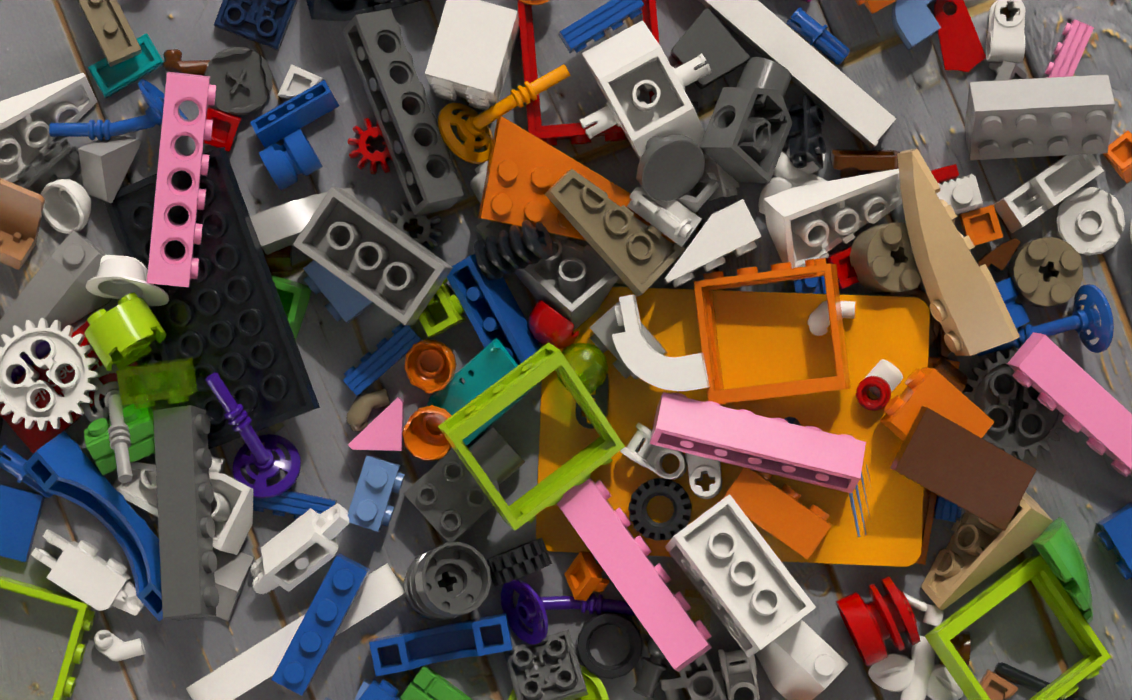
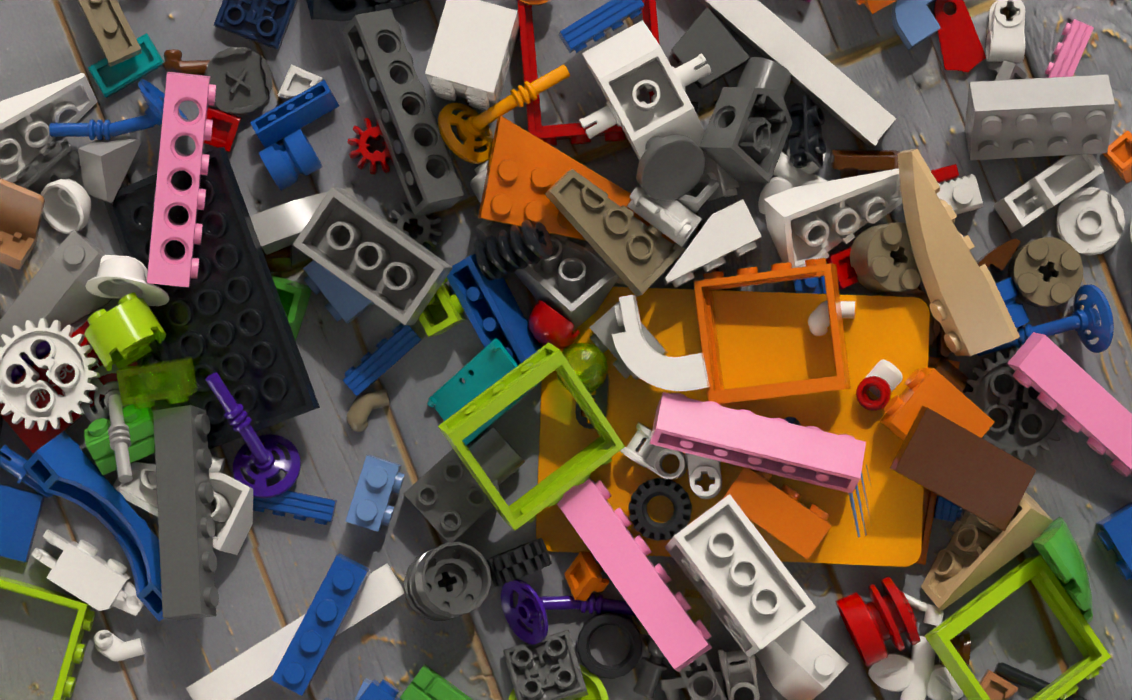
(230, 579): light grey slope -> none
(299, 550): white hinge -> none
(384, 431): bright pink slope -> none
(423, 436): orange hair -> none
(430, 365): orange hair -> none
(441, 643): blue arch -> none
(818, 36): blue axle -> none
(981, 225): orange tile -> none

